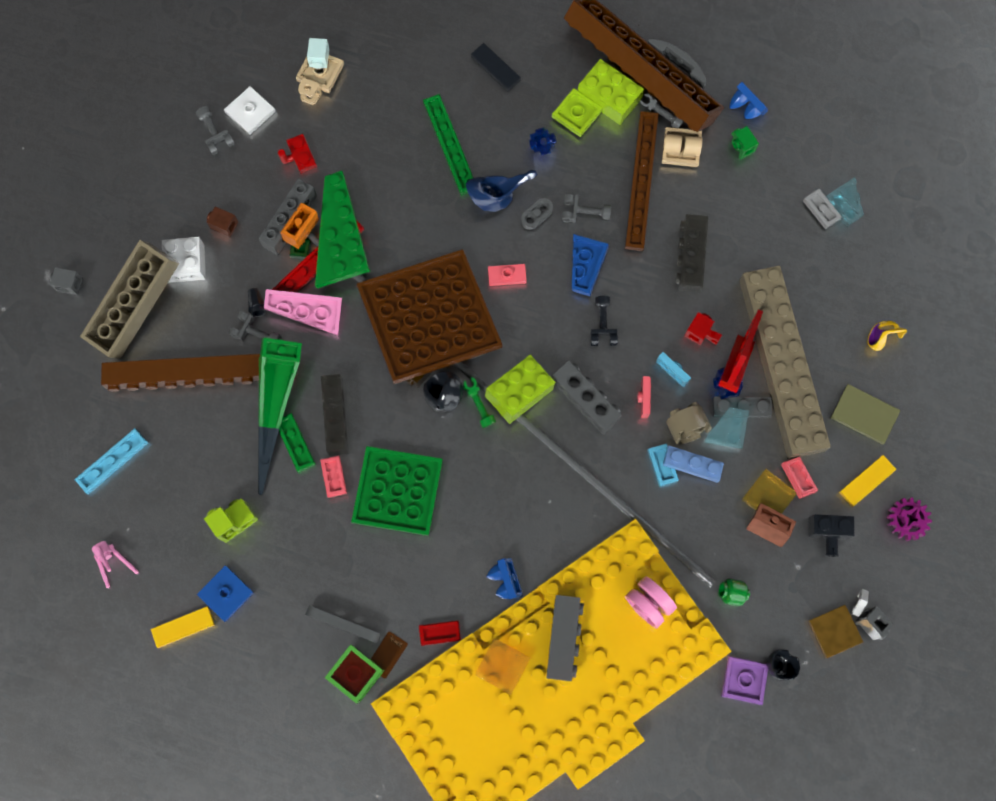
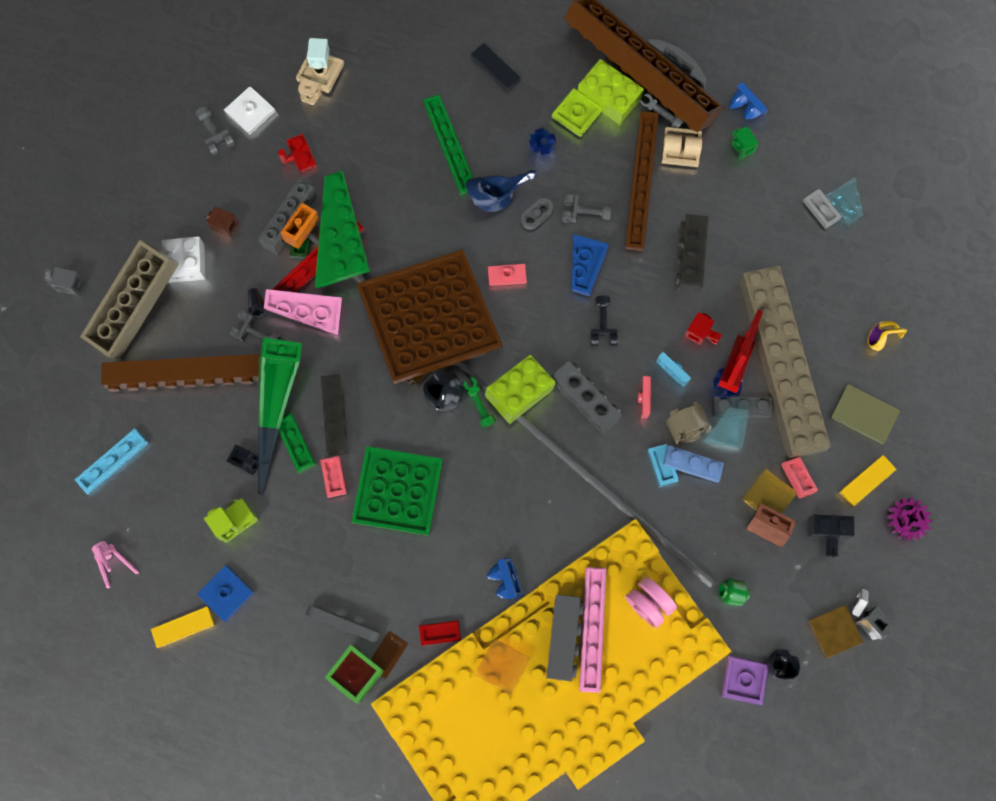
(243, 459): none -> black bracket
(592, 630): none -> bright pink tile

